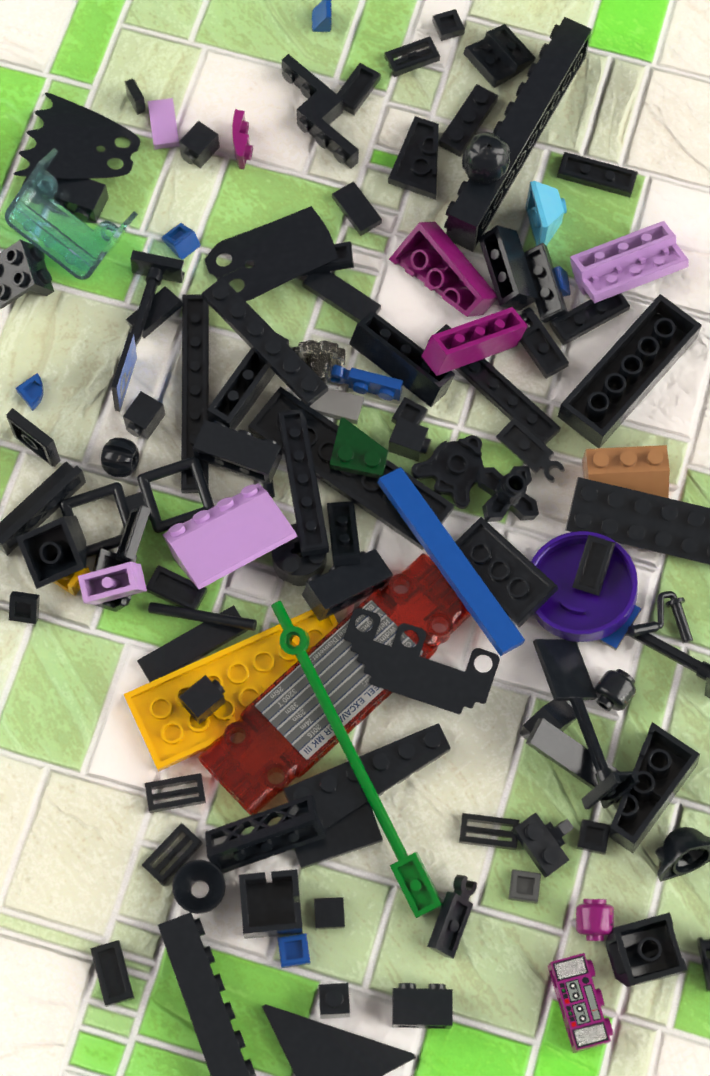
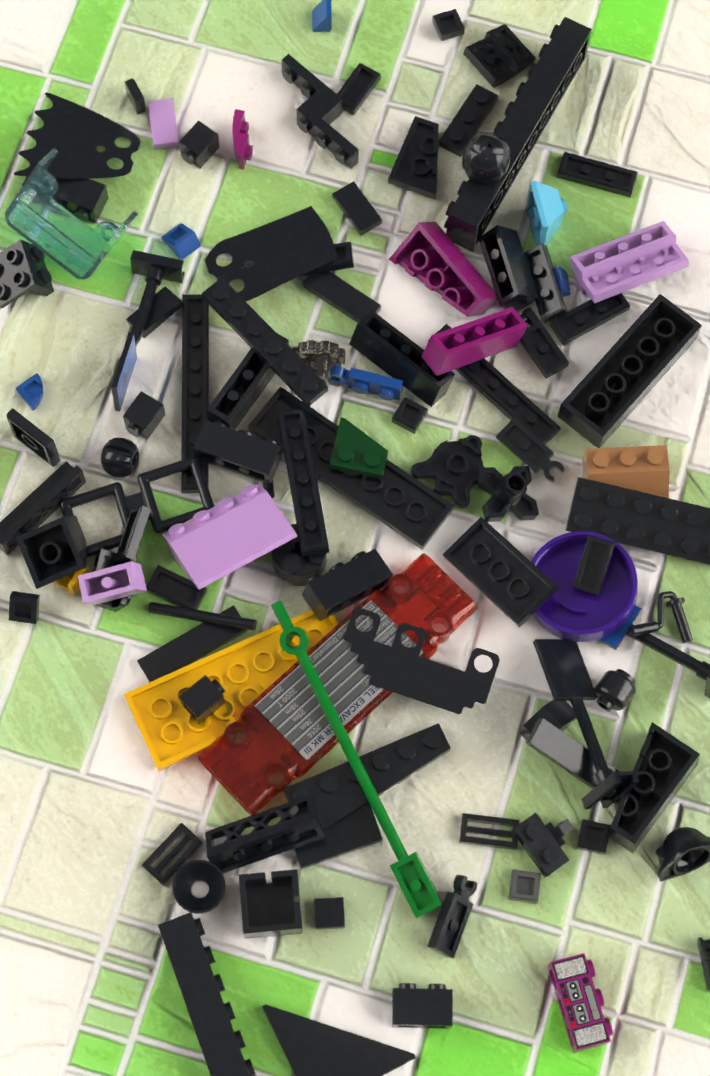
(112, 973): black tile -> none
(176, 793): black tile -> none
(293, 950): blue tile -> none
(334, 1000): black brick -> none
(339, 405): light grey tile -> none
(343, 533): black tile -> none
(409, 440): black brick -> none
(413, 60): black tile -> none
(451, 561): blue tile -> none
(594, 919): magenta head -> none
(645, 951): black slope -> none

